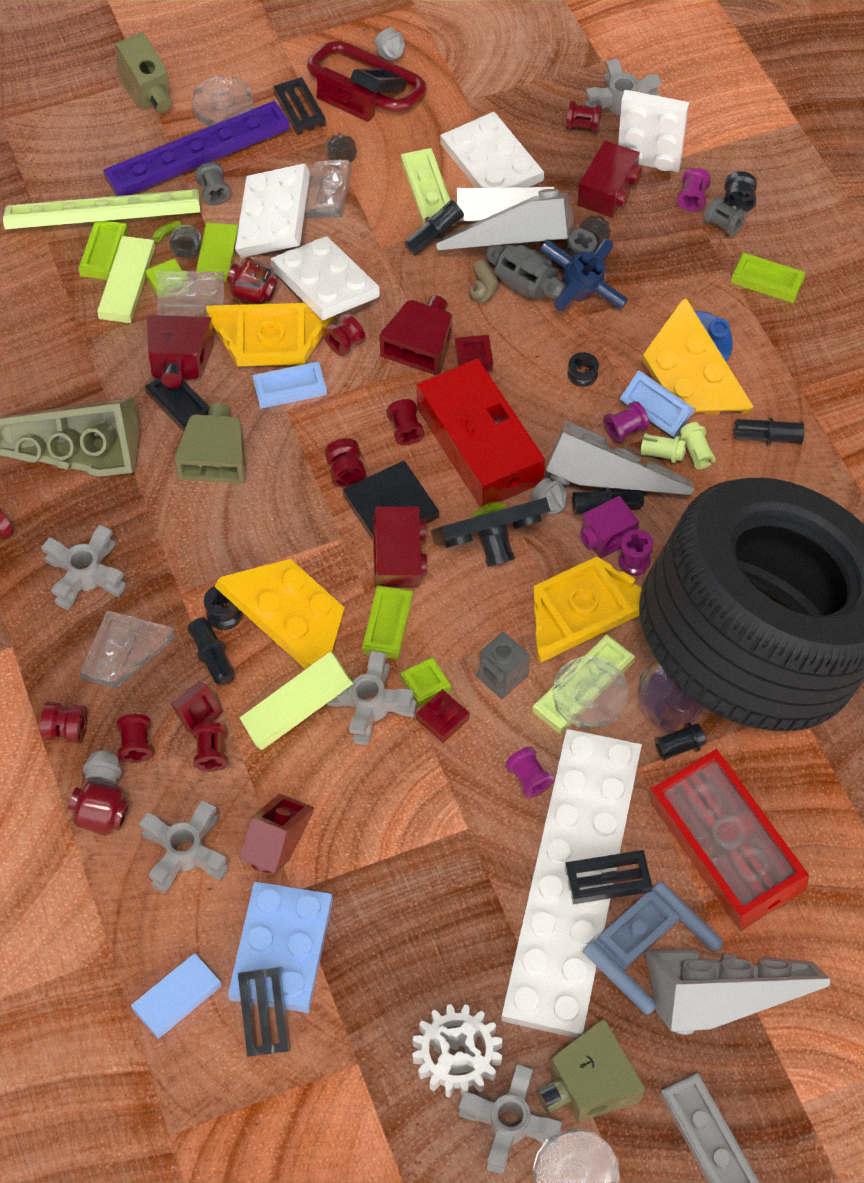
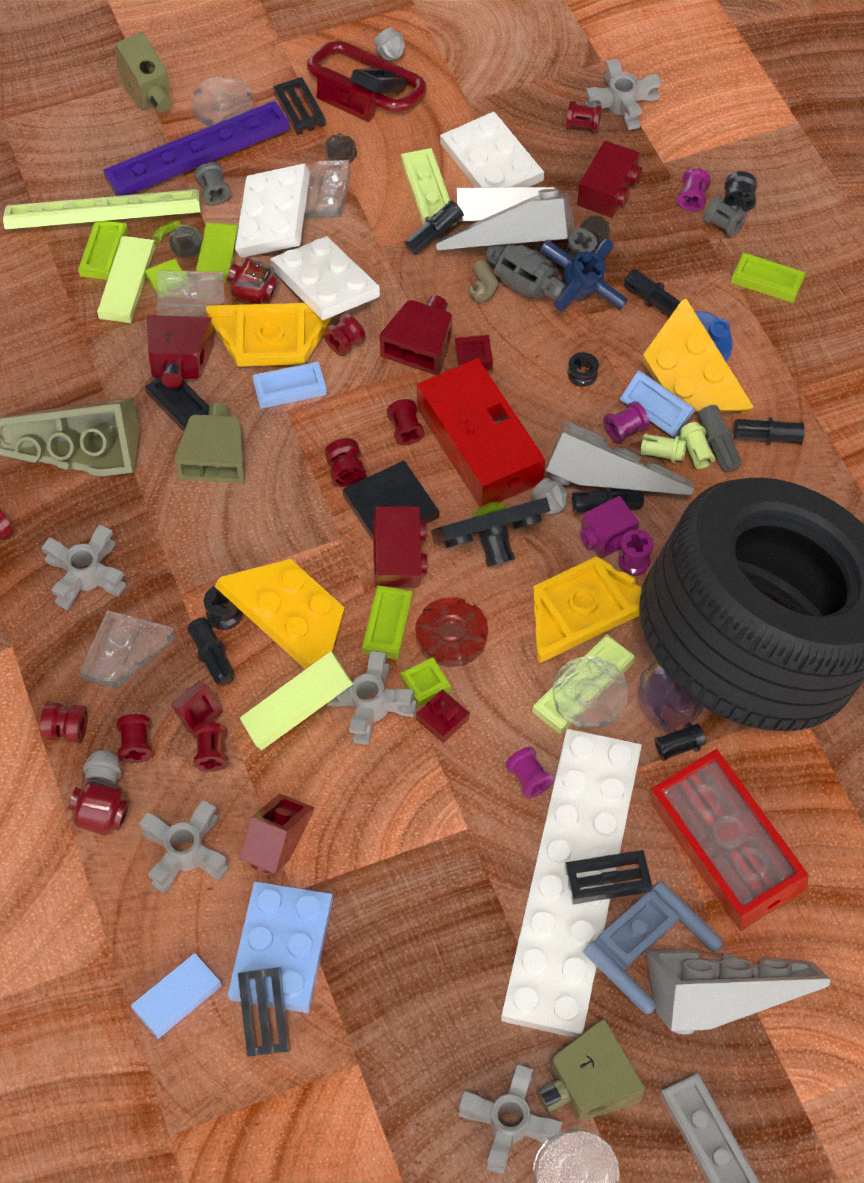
(451, 632): none -> clear red tile
(465, 1036): white gear -> none
(503, 665): dark grey window -> none
(651, 292): none -> black axle
(654, 129): white plate -> none
(720, 438): none -> dark grey axle

